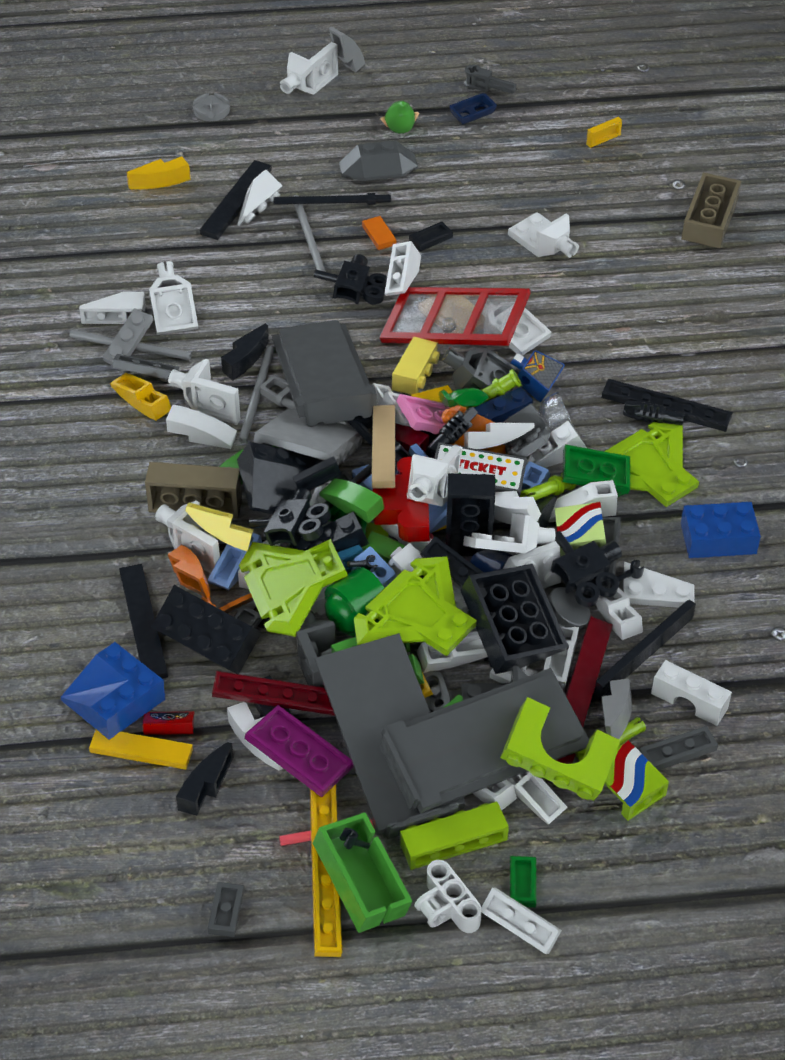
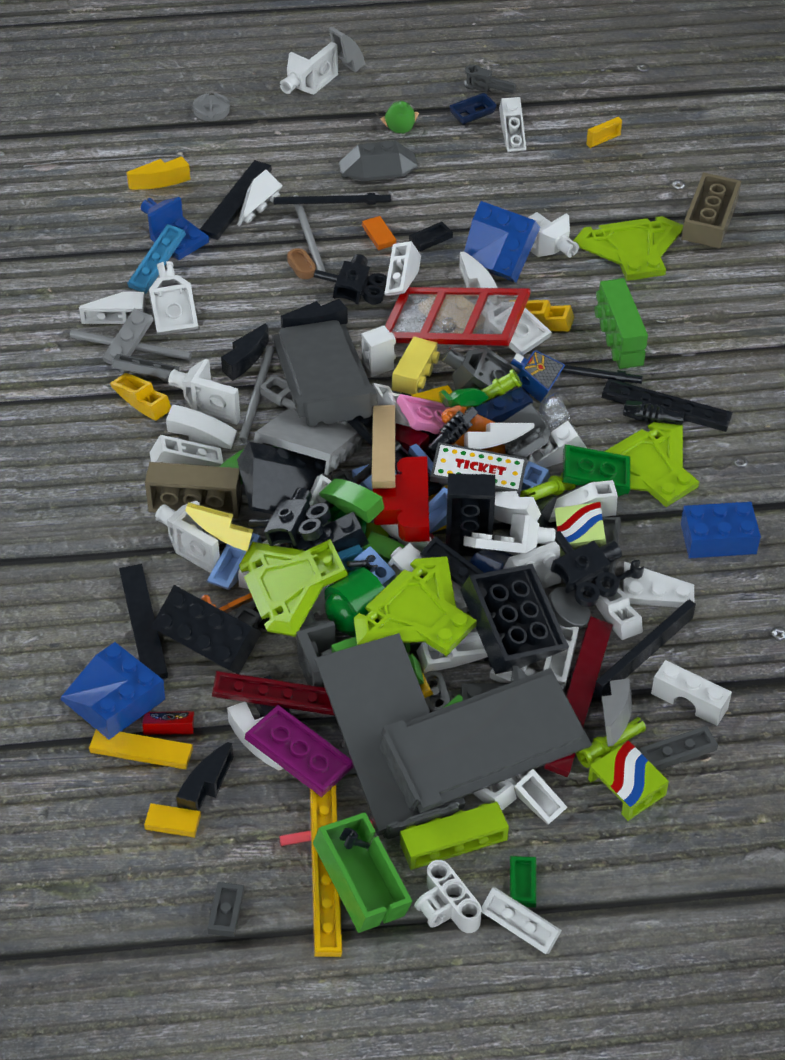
(159, 252): none -> dark azure tile
(171, 213): none -> blue plate
(172, 820): none -> yellow tile
(181, 451): none -> white slope
(189, 570): orange slope -> none
(301, 263): none -> medium nougat tile
(316, 313): none -> black slope
(318, 474): black tile -> none
(378, 350): none -> white brick
(430, 476): white plate -> none
(474, 273): none -> white slope
(501, 240): none -> blue slope
(512, 124): none -> white slope
(526, 751): lime arch -> none
(553, 317): none -> yellow slope
(620, 375): none -> black bar
(621, 323): none -> bright green piece
(632, 244): none -> lime plate

